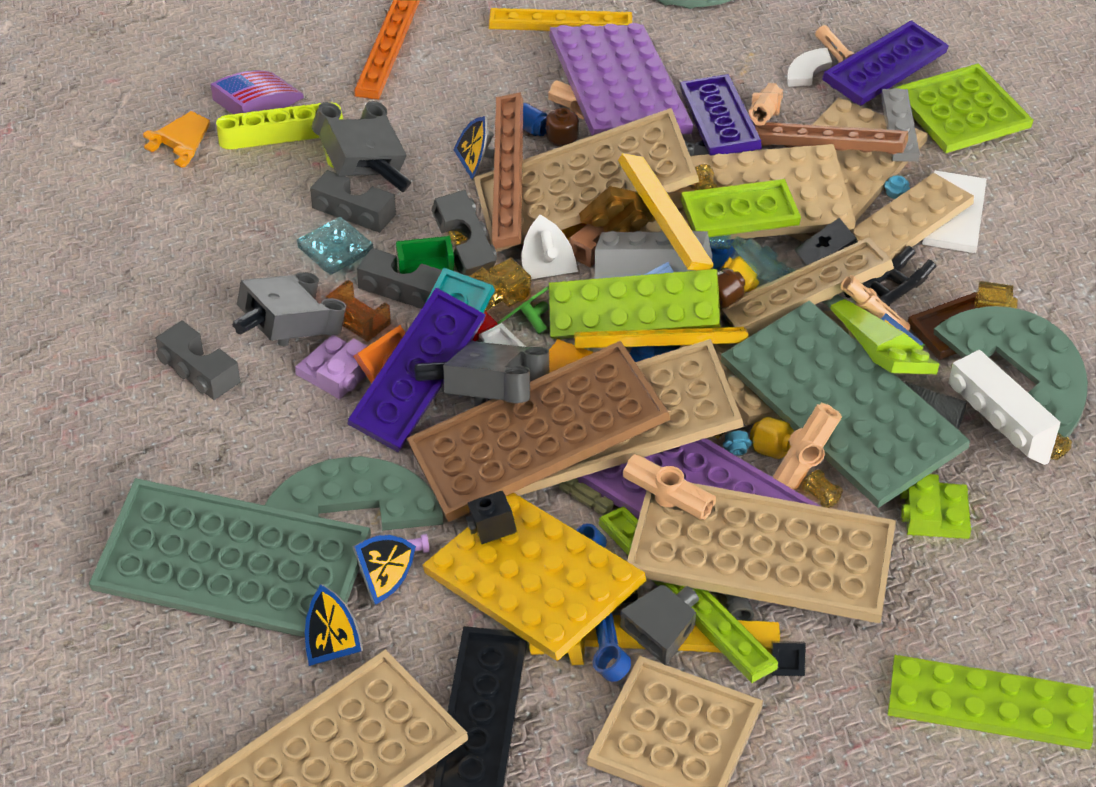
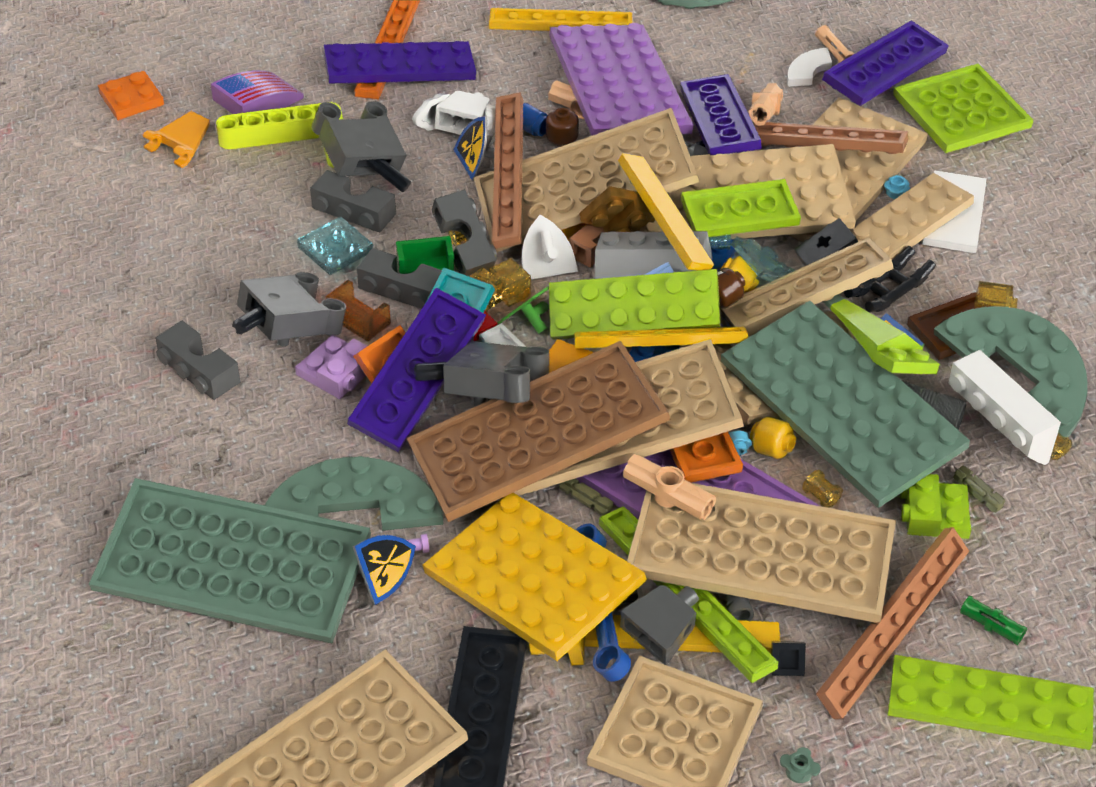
(130, 95): none -> orange plate
(330, 628): shield -> none
(399, 62): none -> dark purple plate
(455, 112): none -> white torso
(491, 517): black brick -> none
(705, 181): clear yellow bush -> none
(708, 458): none -> orange plate
(798, 773): none -> sand green plate
(807, 445): light nougat piece -> none
(868, 300): light nougat pin -> none
(897, 618): none -> nougat plate
(899, 117): light grey plate -> none
(979, 489): none -> olive axle
(1012, 631): none -> green pin

